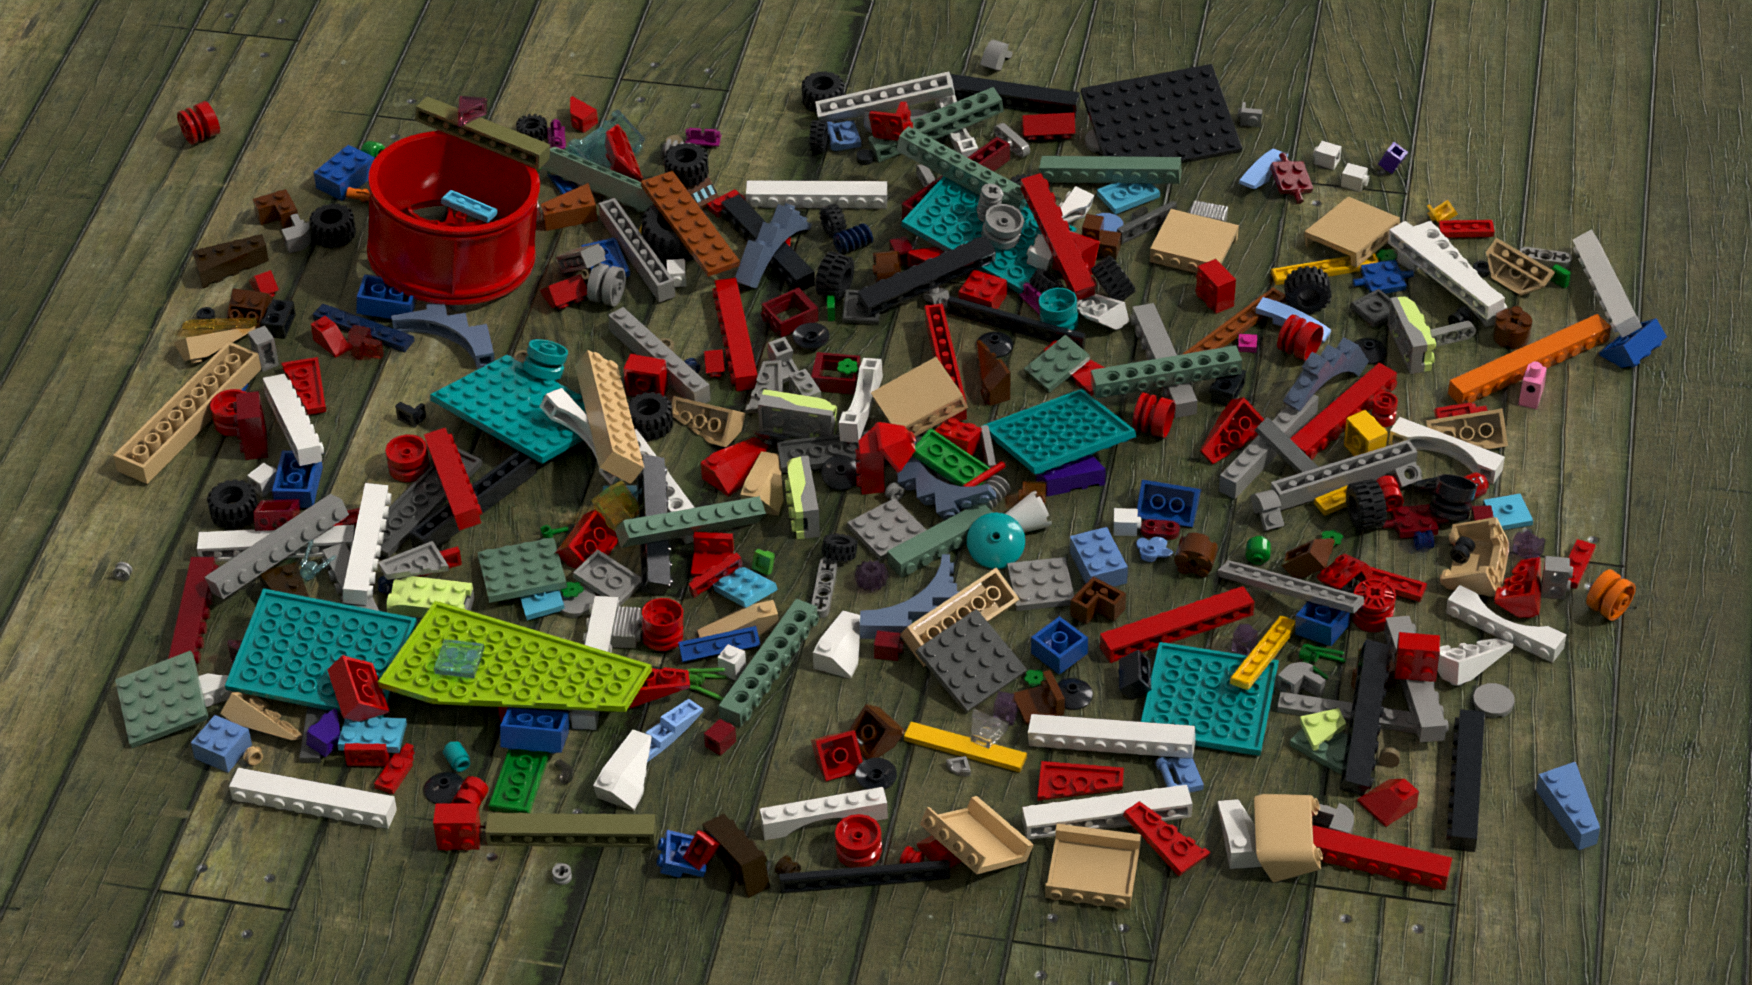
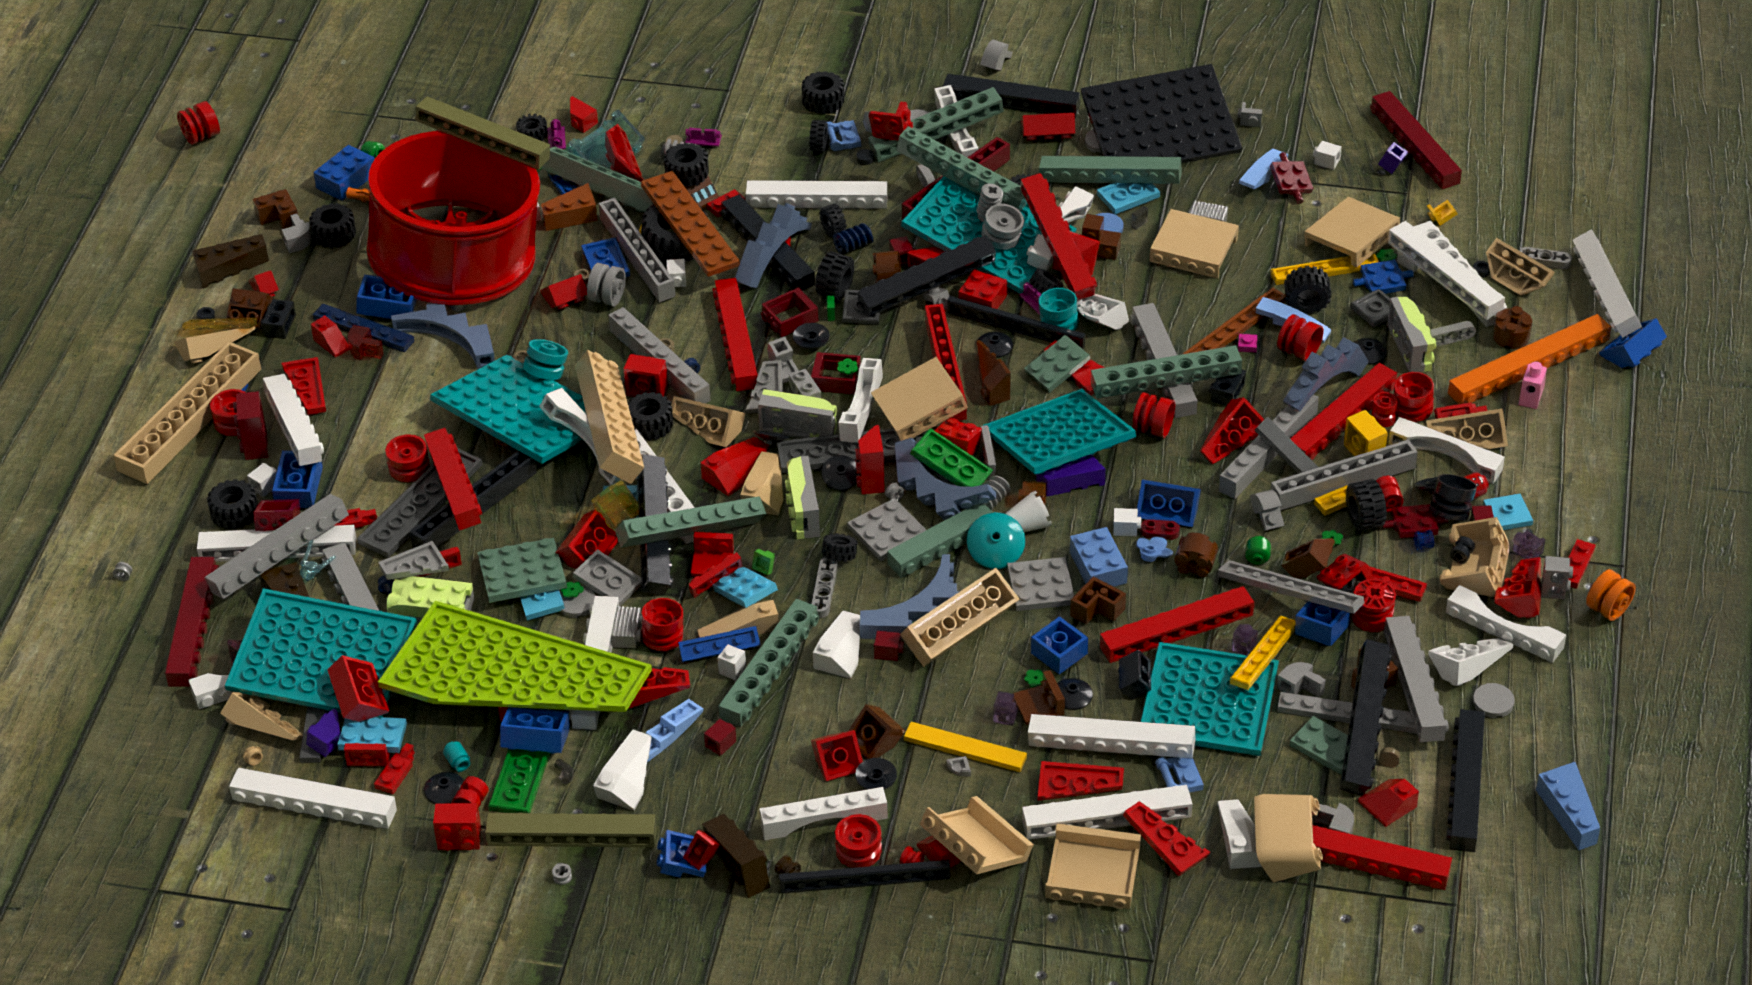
(161, 699): sand green plate -> none
(221, 743): medium blue brick -> none
(264, 344): light grey brick -> none
(366, 544): white brick -> none
(410, 415): black bracket -> none
(459, 658): clear light blue plate -> none
(469, 206): medium azure tile -> none
(471, 109): clear pink slope -> none
(549, 533): green hand -> none
(581, 258): light grey brick -> none
(698, 676): bright green plant -> none
(714, 362): red slope -> none
(871, 575): clear purple gear -> none
(885, 97): white brick -> none
(895, 444): red slope -> none
(971, 661): dark grey plate -> none
(985, 475): red bar -> none
(986, 729): clear wing -> none
(1016, 143): light grey beam -> none
(1113, 279): black tyre -> none
(1145, 223): dark grey tile -> none
(1215, 286): red brick -> none
(1311, 654): green plant -> none
(1322, 726): yellowish green wing -> none
(1354, 177): white brick -> none
(1413, 470): light grey brick -> none
(1414, 396): none -> red wheel
(1416, 140): none -> dark red brick
(1417, 656): red brick -> none
(1461, 315): black wheel -> none
(1466, 228): red plate -> none
(1561, 276): green tile -> none

